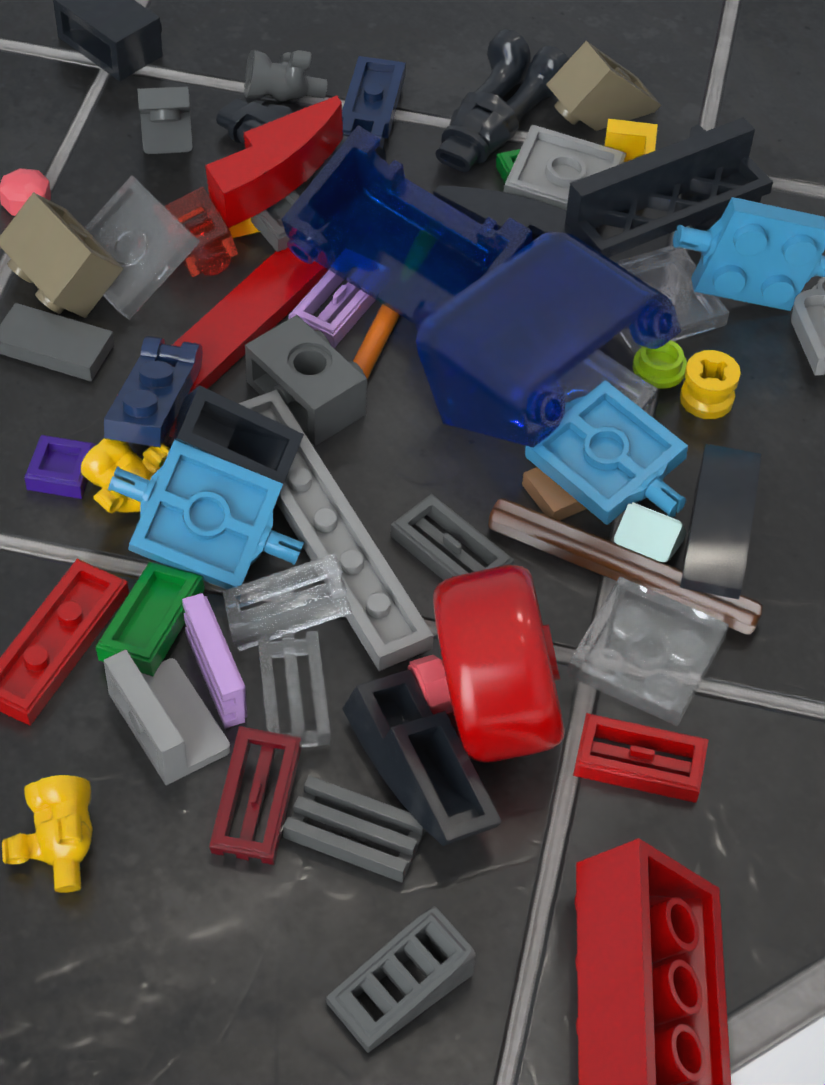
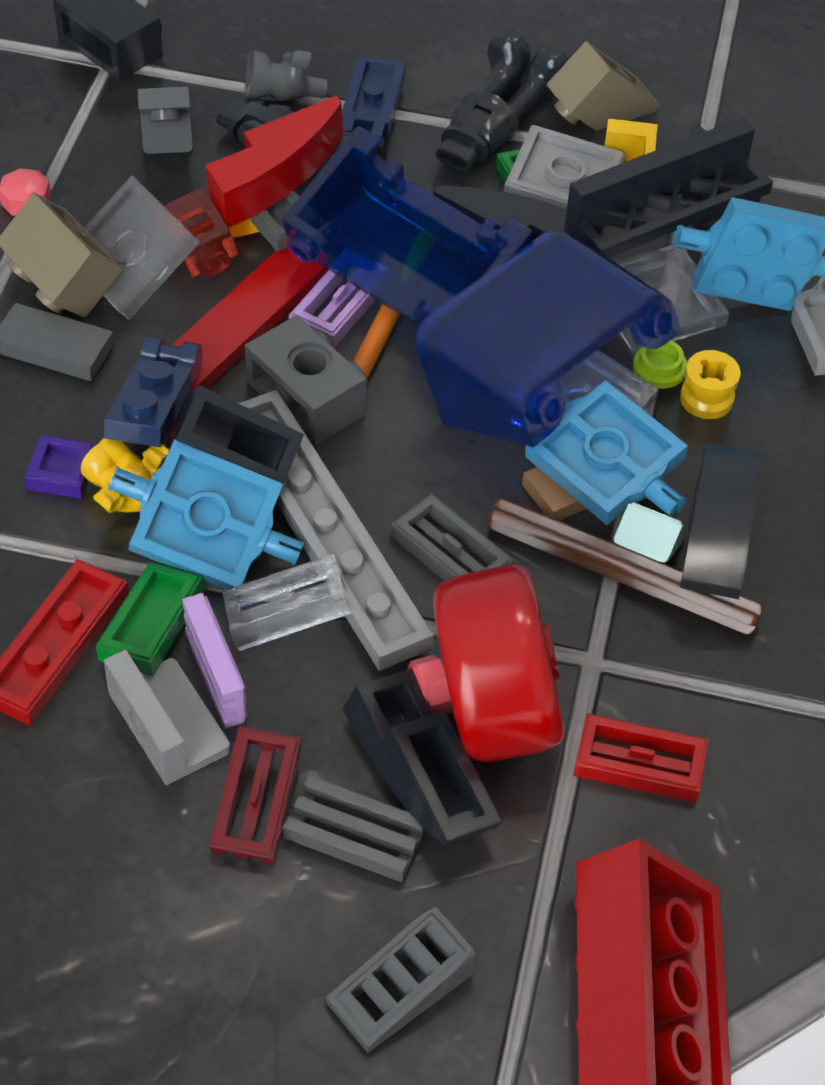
(61, 829): yellow piece -> none
(289, 649): clear tile -> none
(647, 650): clear plate -> none

